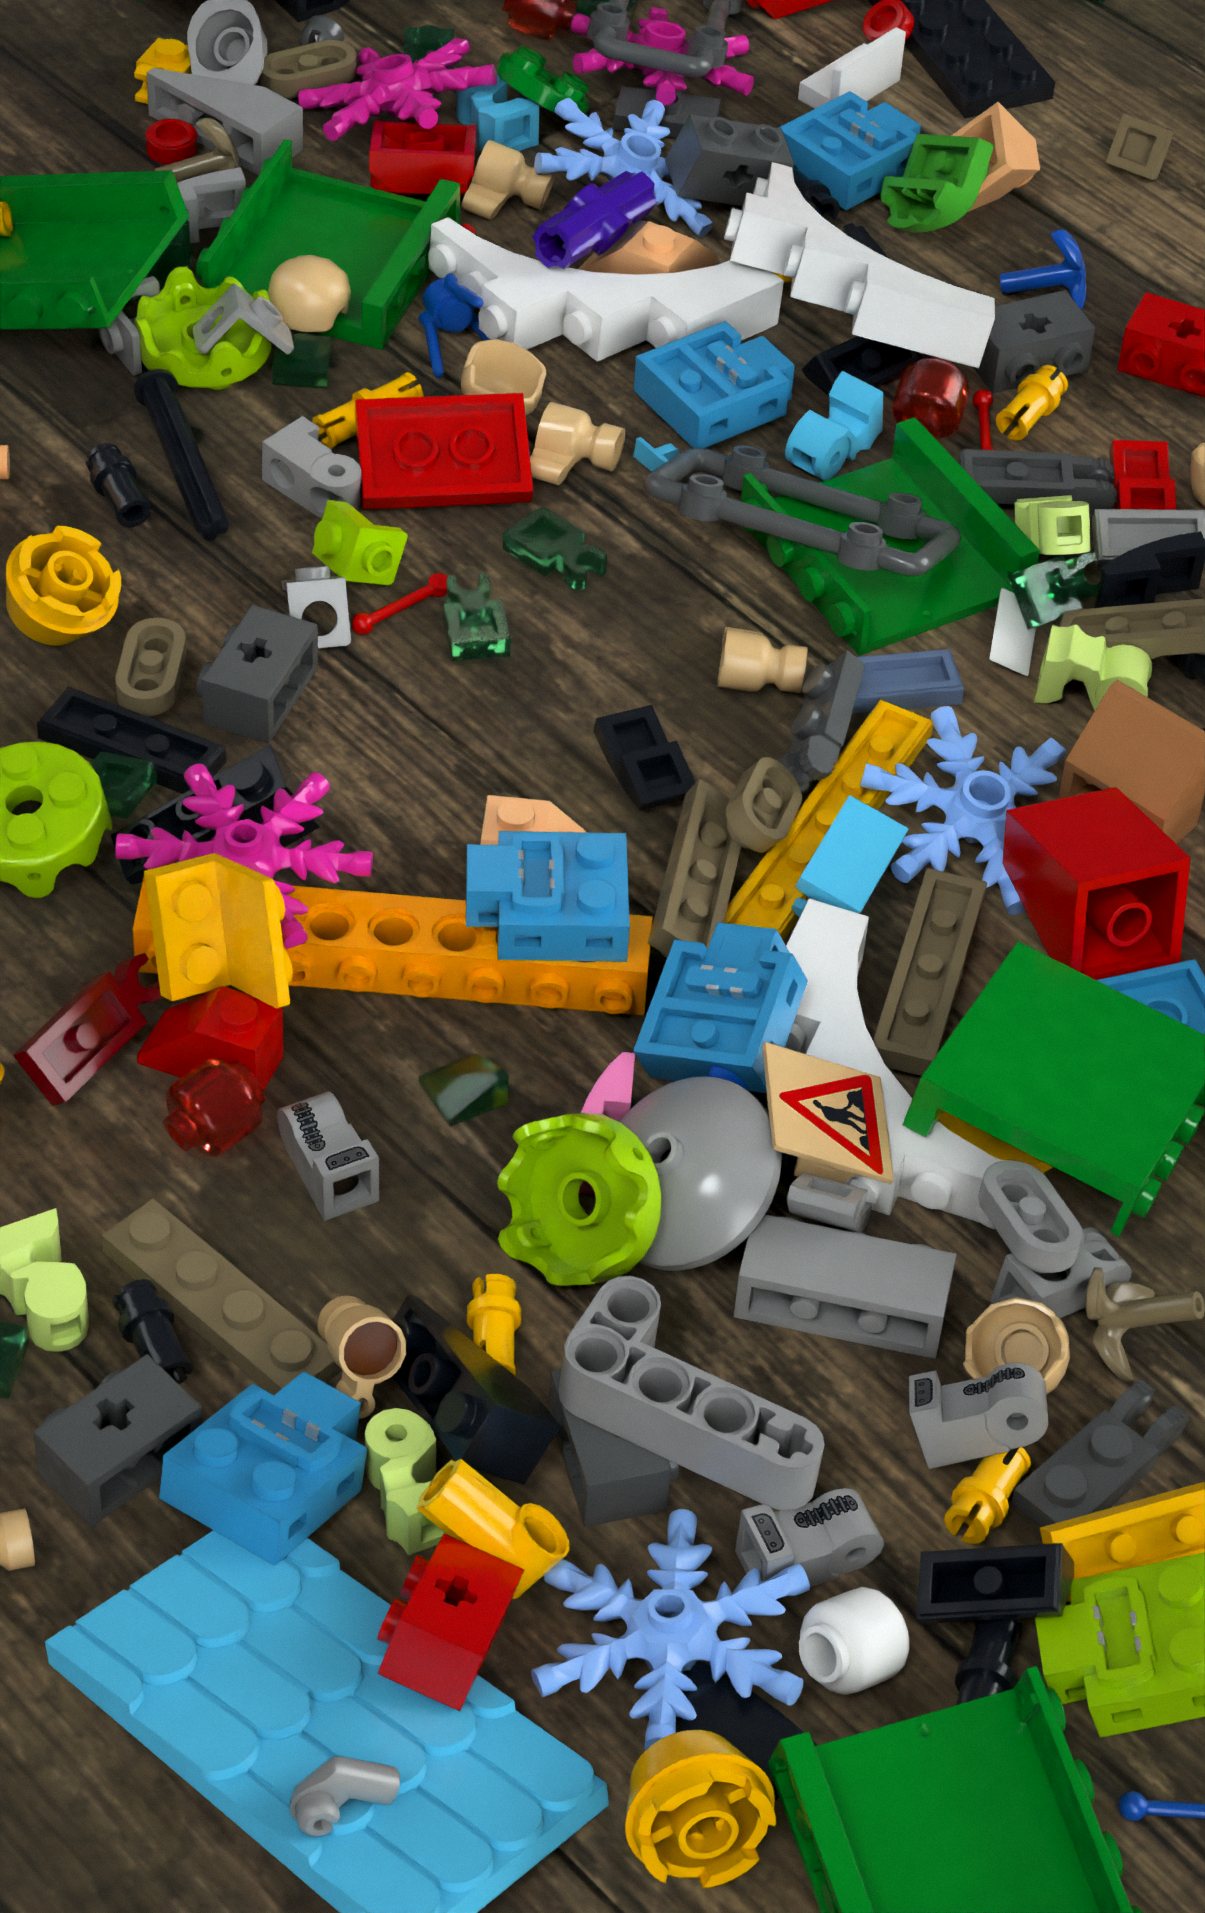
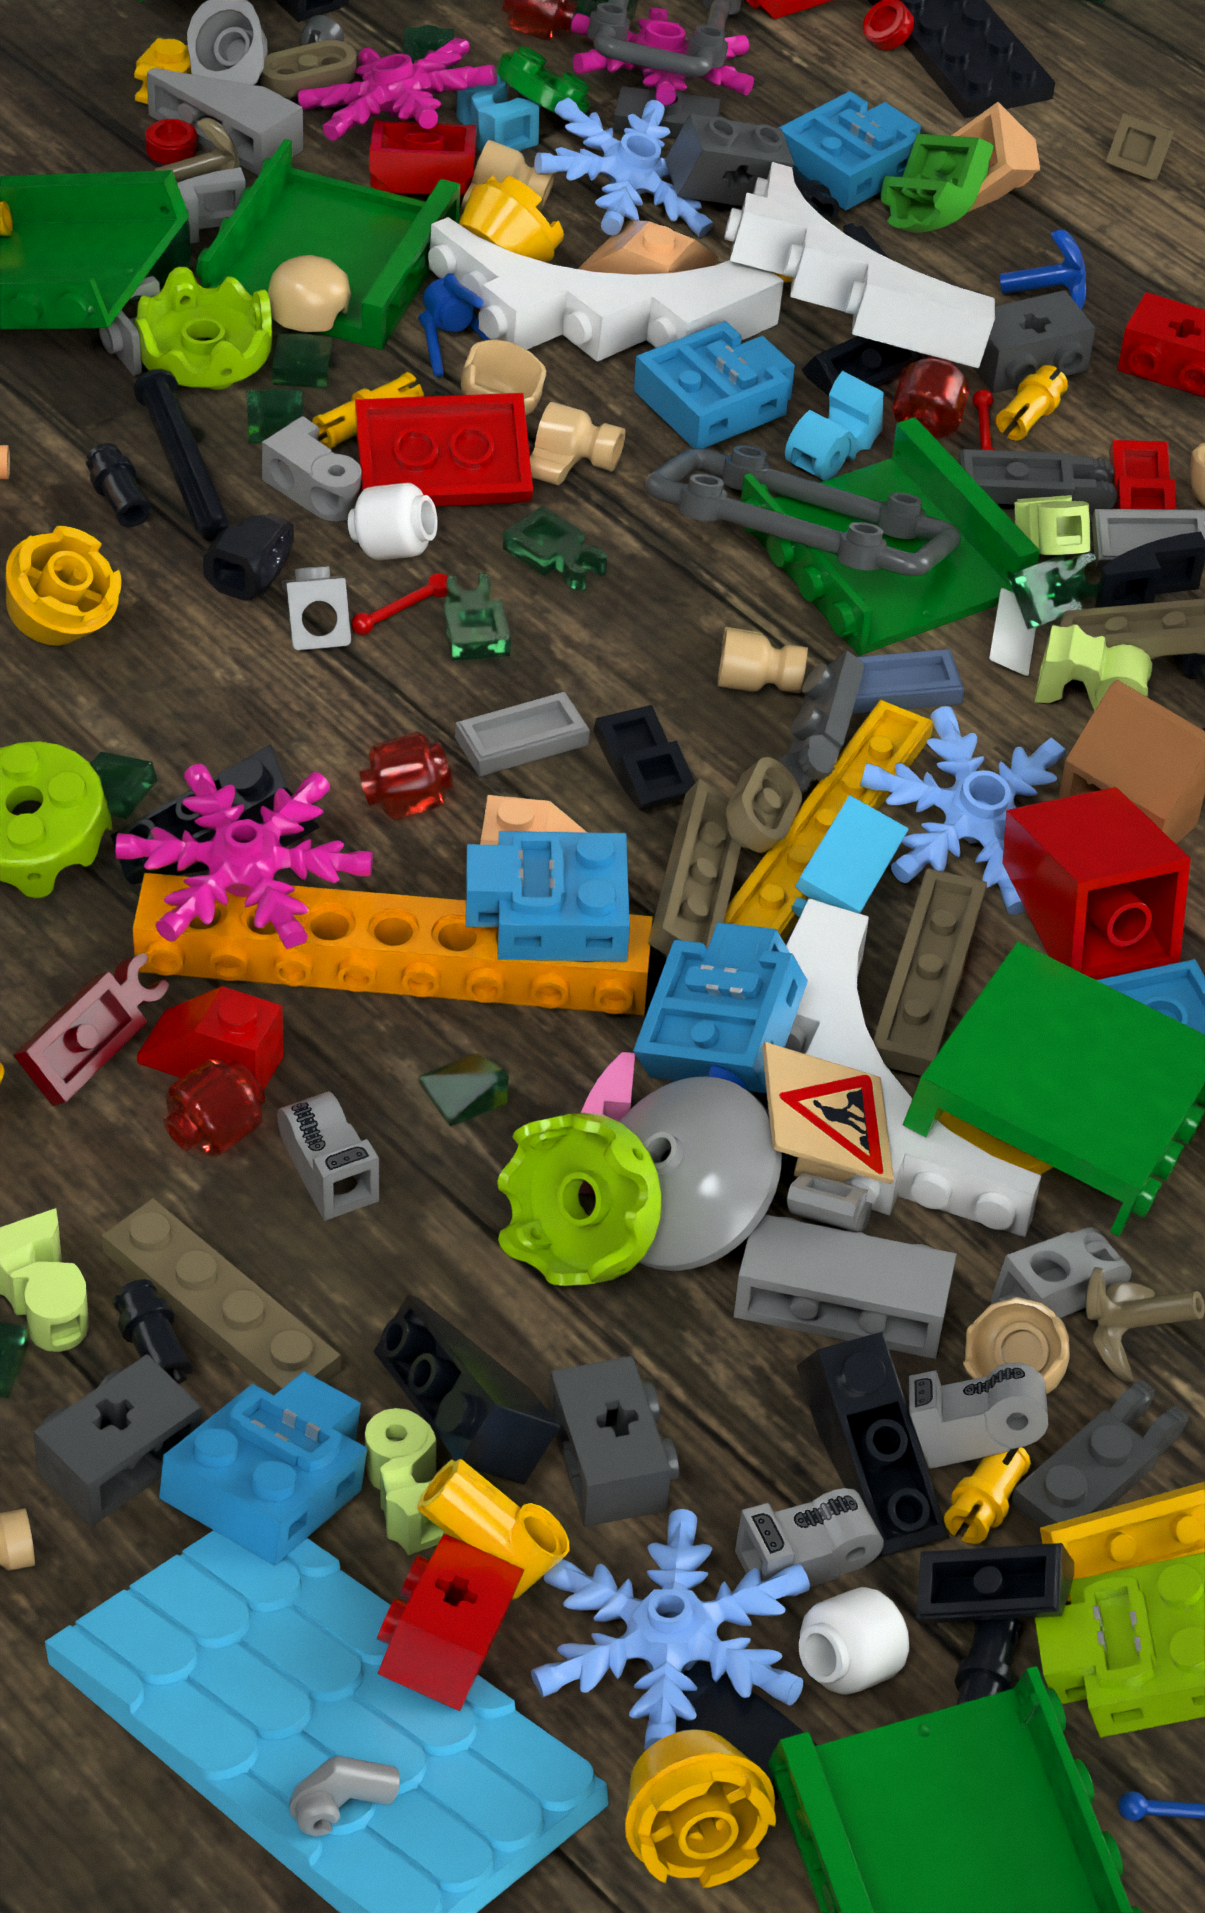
(96, 725): black tile -> none
(151, 666): dark tan plate -> none
(218, 929): yellow bracket -> none
(248, 556): none -> black rock
(256, 312): light grey bracket -> none
(258, 673): dark grey brick -> none
(271, 411): none -> clear green plate
(356, 546): lime bracket -> none
(362, 1345): tan piece -> none
(393, 521): none -> white head
(407, 775): none -> clear red head
(495, 1317): yellow pin -> none
(509, 218): none -> yellow cone
(522, 734): none -> light grey tile
(594, 219): dark purple piece -> none
(653, 457): medium azure piece -> none
(678, 1410): light grey beam -> none
(862, 71): white panel -> none
(873, 1439): none -> black slope
(1030, 1216): light grey plate -> none

